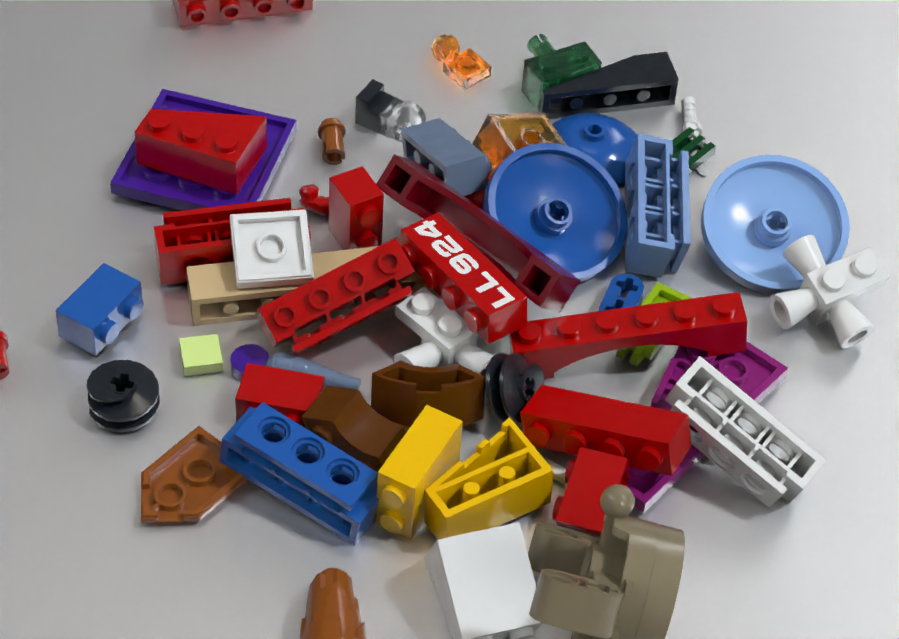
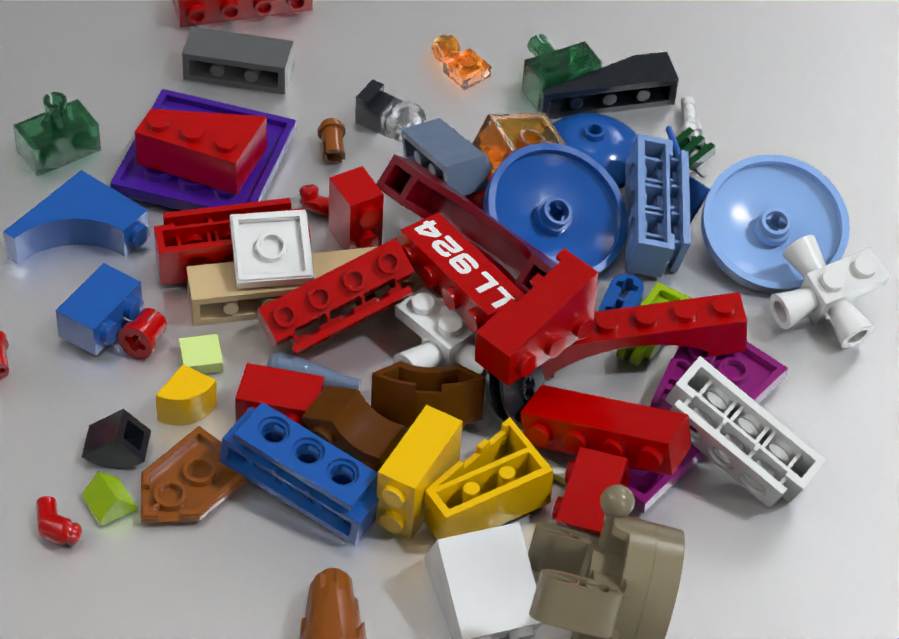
(54, 526): none -> red arm
(57, 135): none -> clear green brick
(79, 214): none -> blue arch
(107, 498): none -> lime slope
(117, 441): none -> black brick
(122, 395): black piece -> none
(140, 336): none -> red bush
(186, 397): none -> yellow brick
(238, 60): none -> dark grey brick
(247, 354): dark purple tile -> none
(541, 322): none -> red wedge
(697, 190): none -> blue piece

